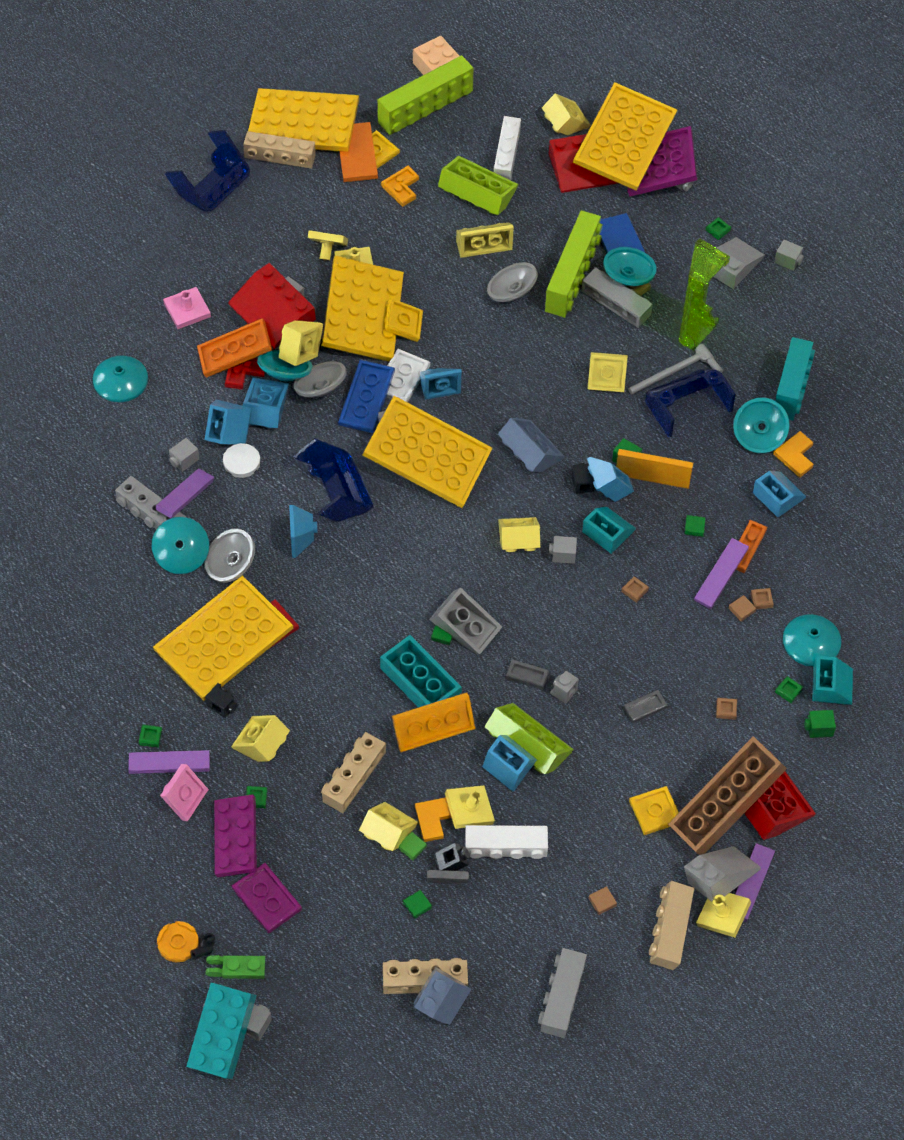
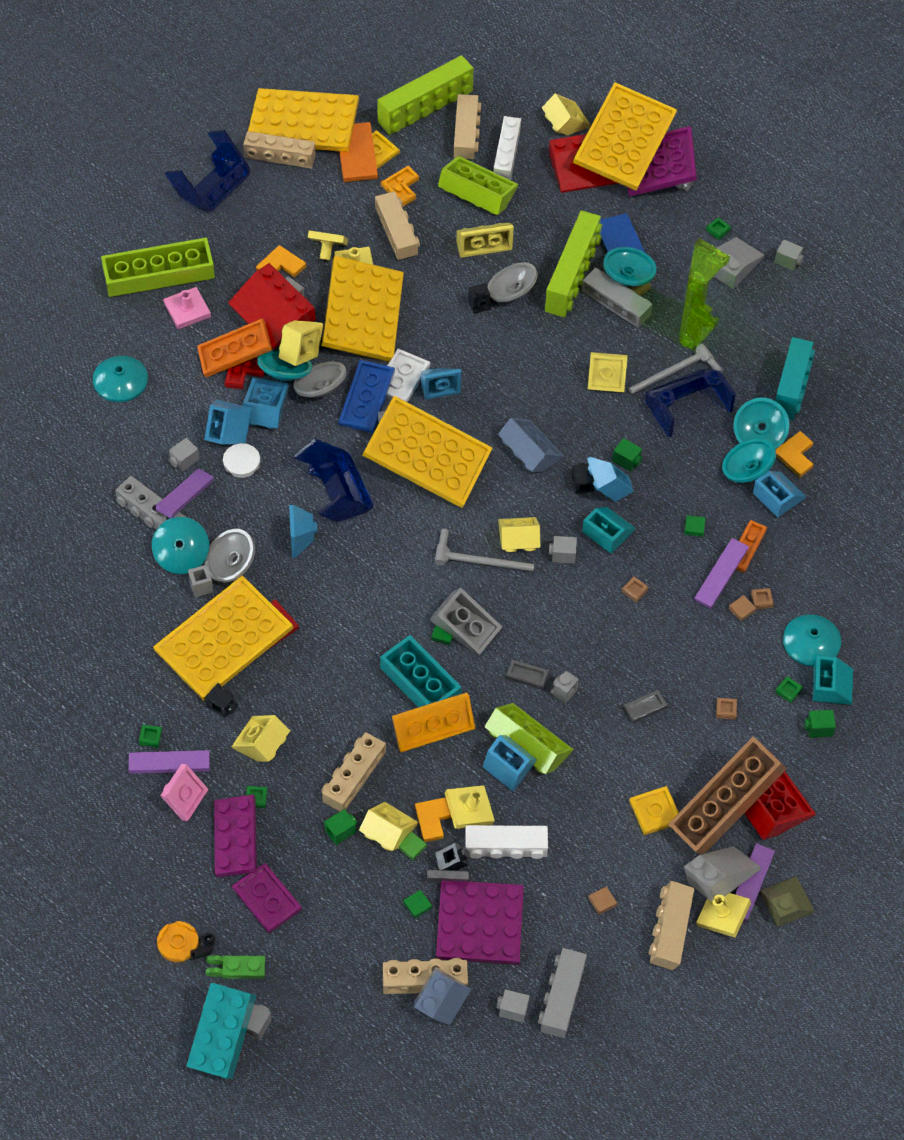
(158, 267): none -> lime brick
(200, 581): none -> light grey brick
(283, 259): none -> light orange tile
(340, 826): none -> green brick
(396, 225): none -> tan brick
(403, 320): yellow tile -> none
(433, 55): light nougat brick -> none
(443, 555): none -> light grey bar
(466, 126): none -> tan brick
(479, 298): none -> black brick
(480, 922): none -> magenta plate
(513, 1005): none -> light grey brick
(655, 468): light orange tile -> none
(749, 460): none -> teal dish
(786, 901): none -> olive slope

